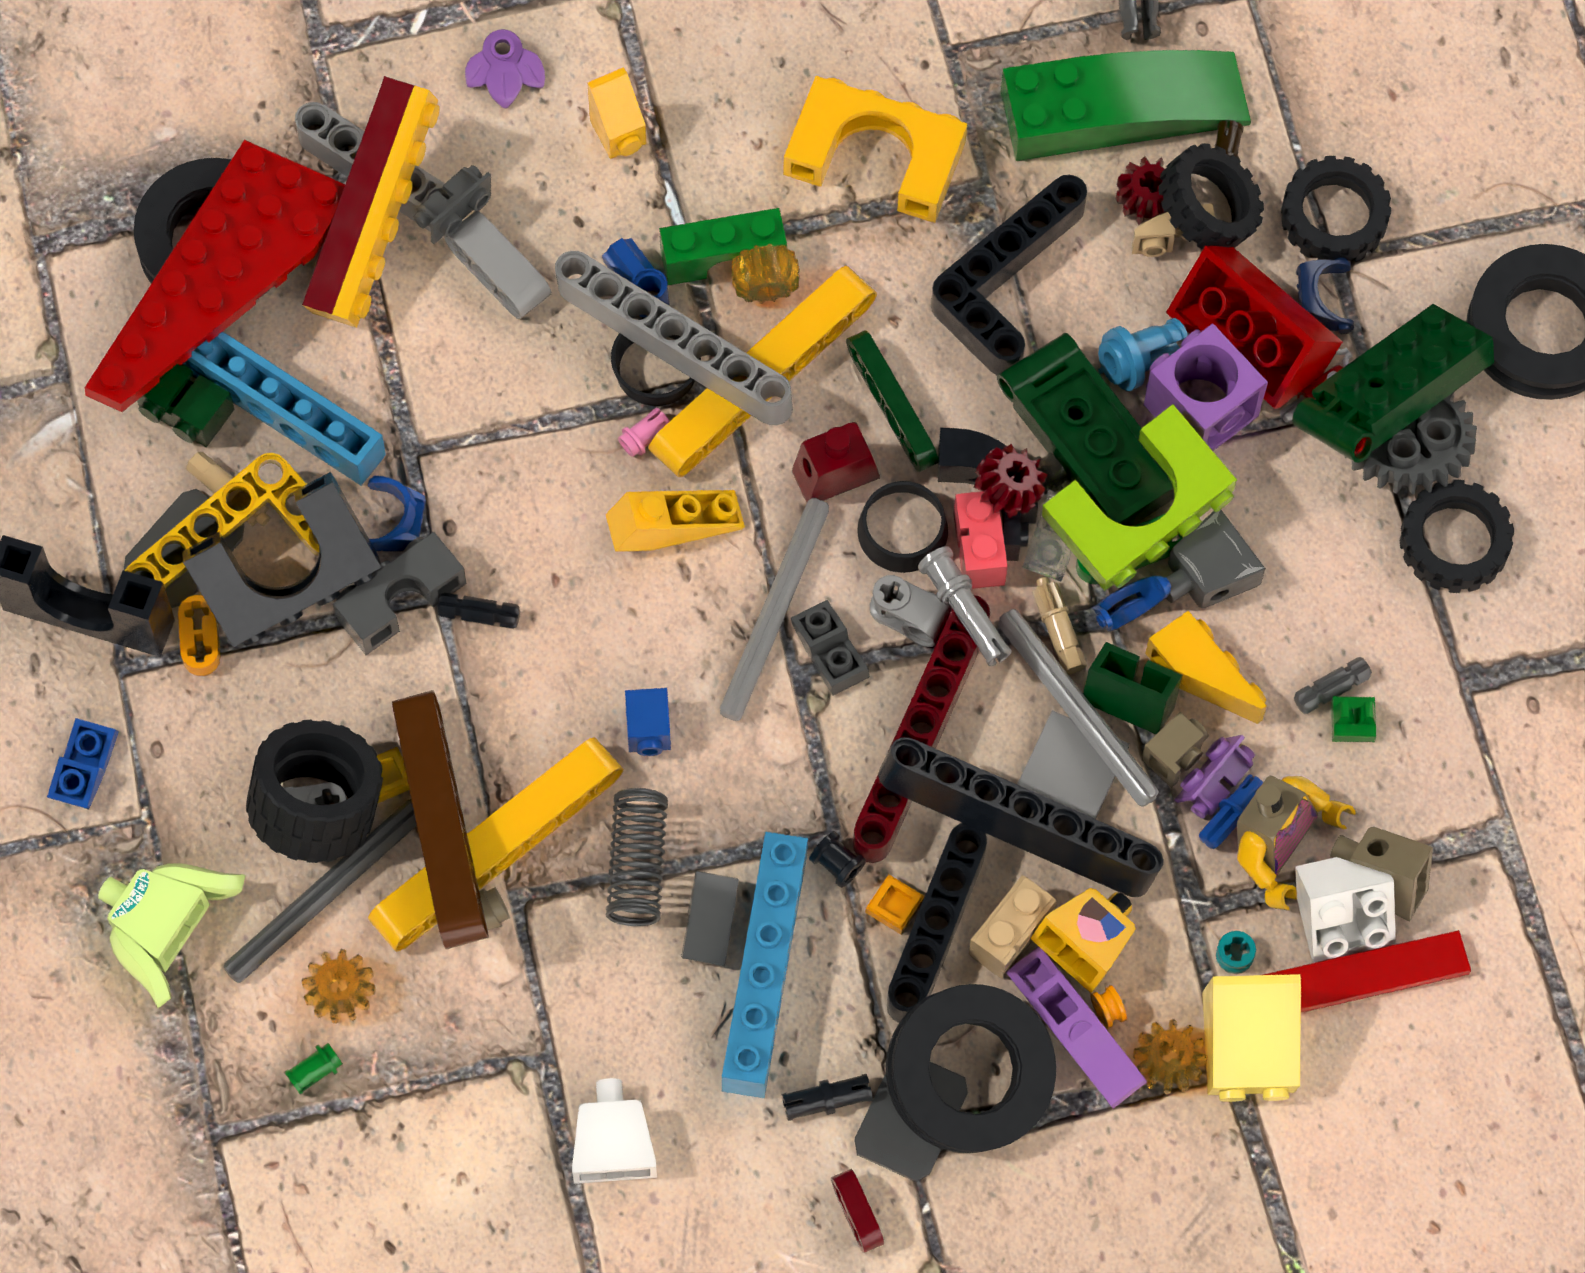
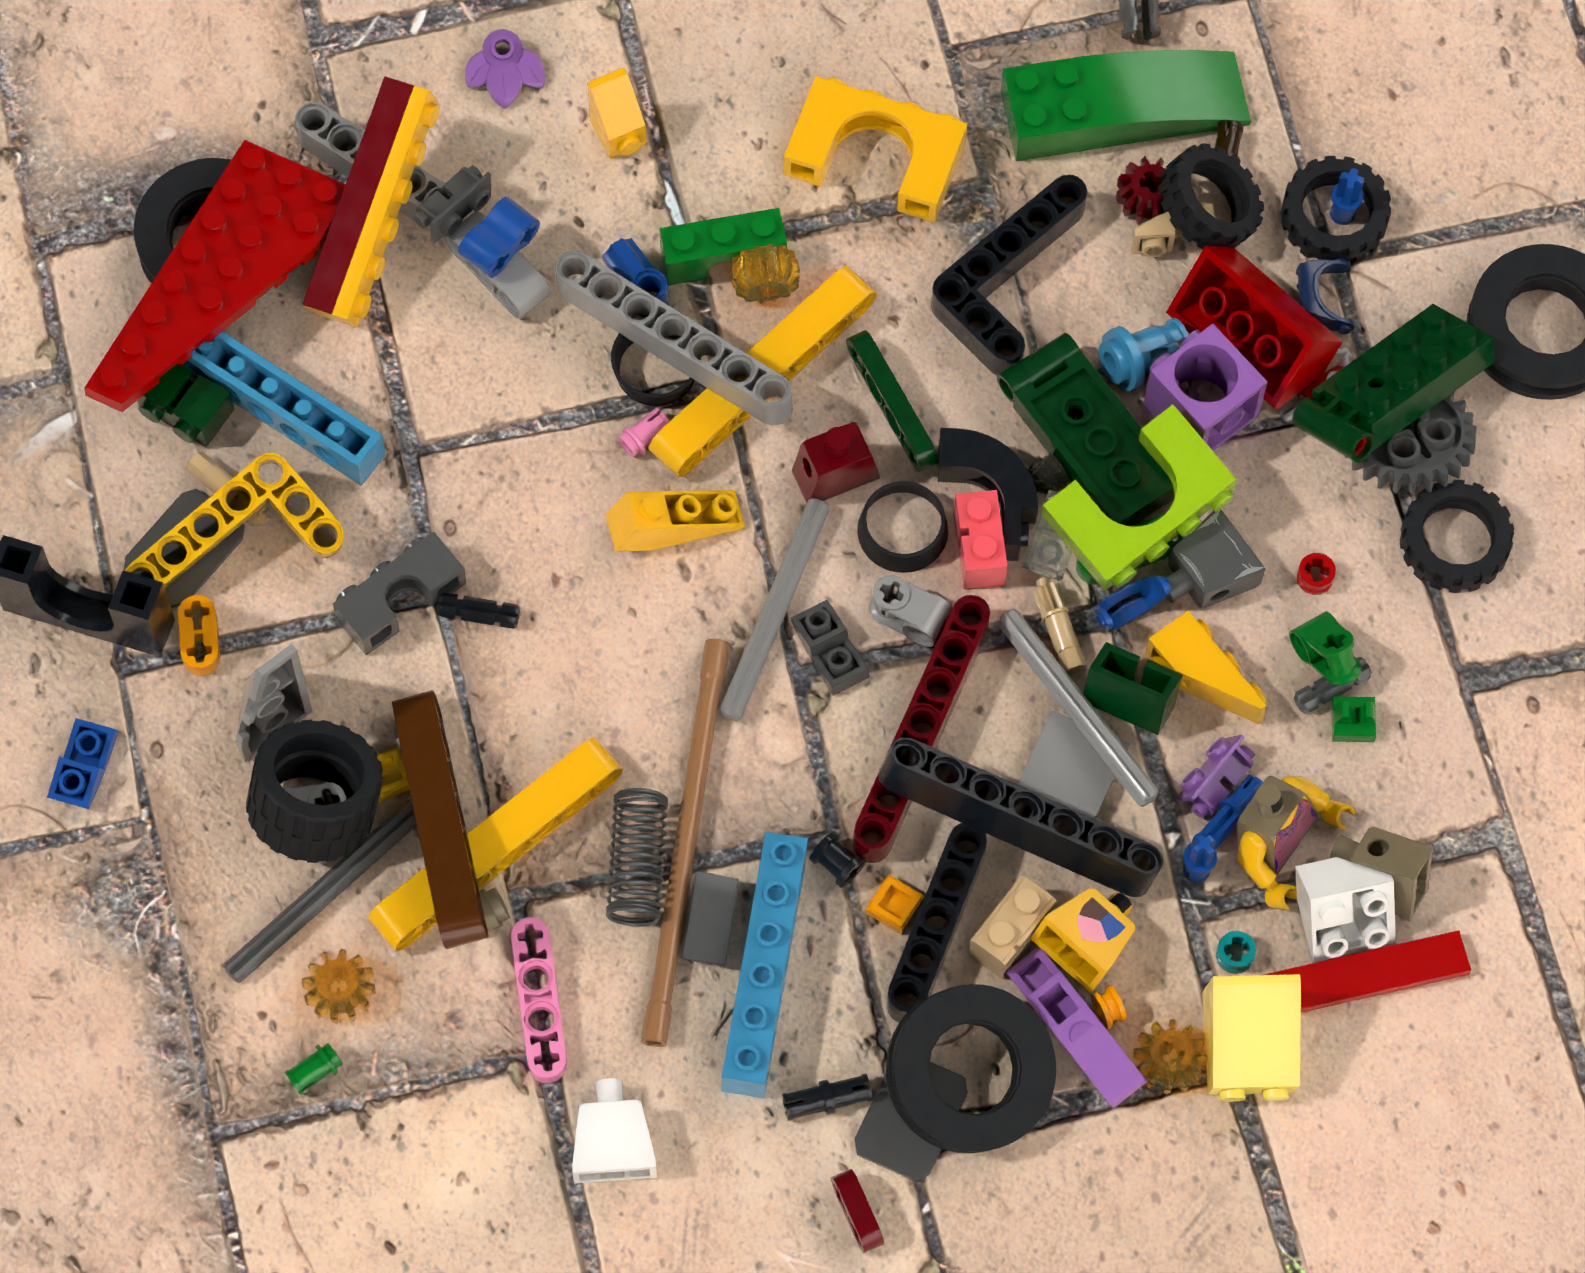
(158, 915): yellowish green torso -> none
(250, 608): black arch -> none
(271, 699): none -> light grey wedge
(411, 521): blue helmet -> none
(499, 237): none -> blue axle
(537, 1000): none -> bright pink beam
(648, 721): blue brick -> none
(659, 1006): none -> medium nougat piece
(956, 590): light grey pin -> none
(1010, 480): dark red gear -> none
(1175, 747): dark tan brick -> none
(1199, 858): none -> blue axle
(1326, 567): none -> red bush
(1327, 649): none -> green piece
(1346, 197): none -> blue axle

